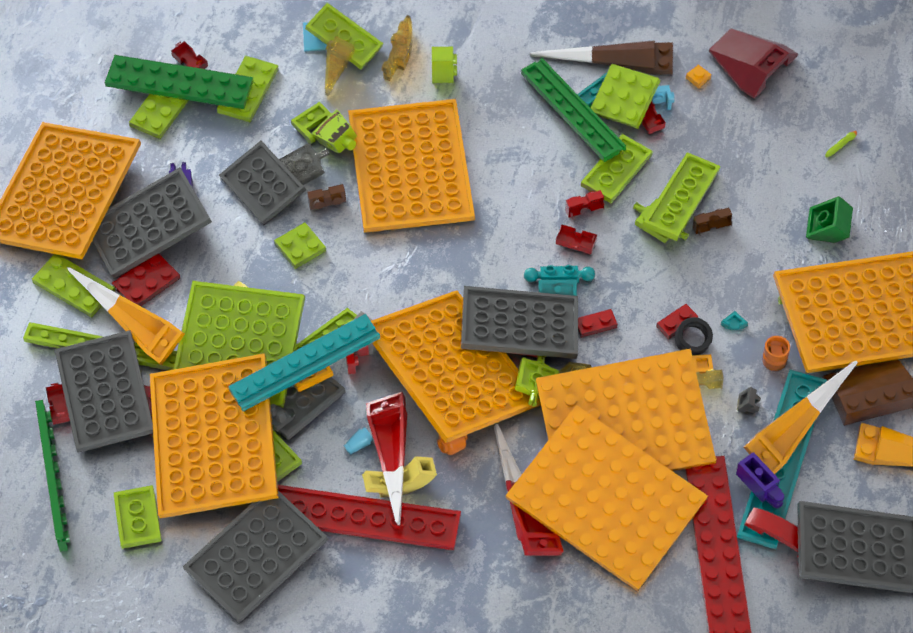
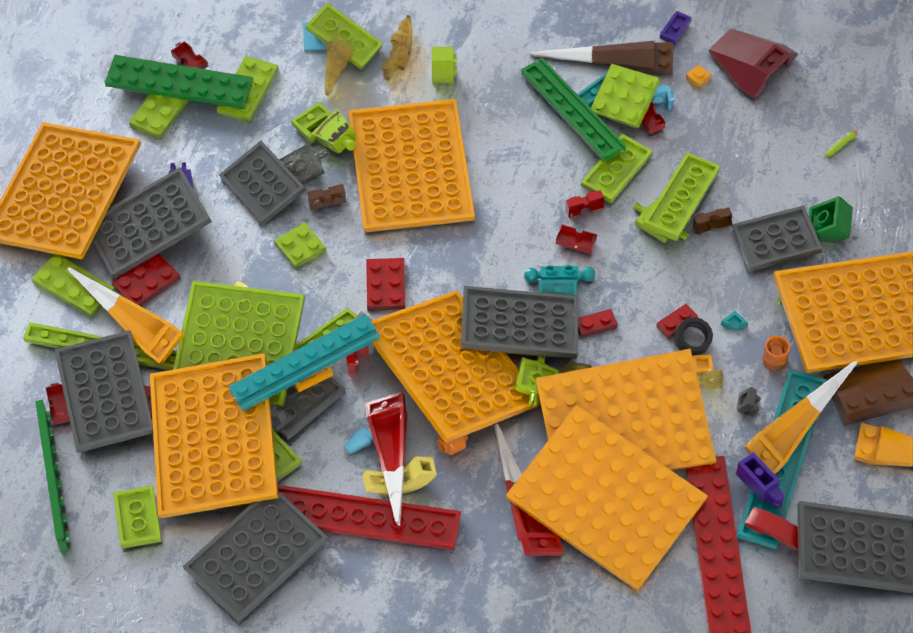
(385, 284): none -> red plate
(675, 27): none -> dark purple plate
(777, 238): none -> dark grey plate

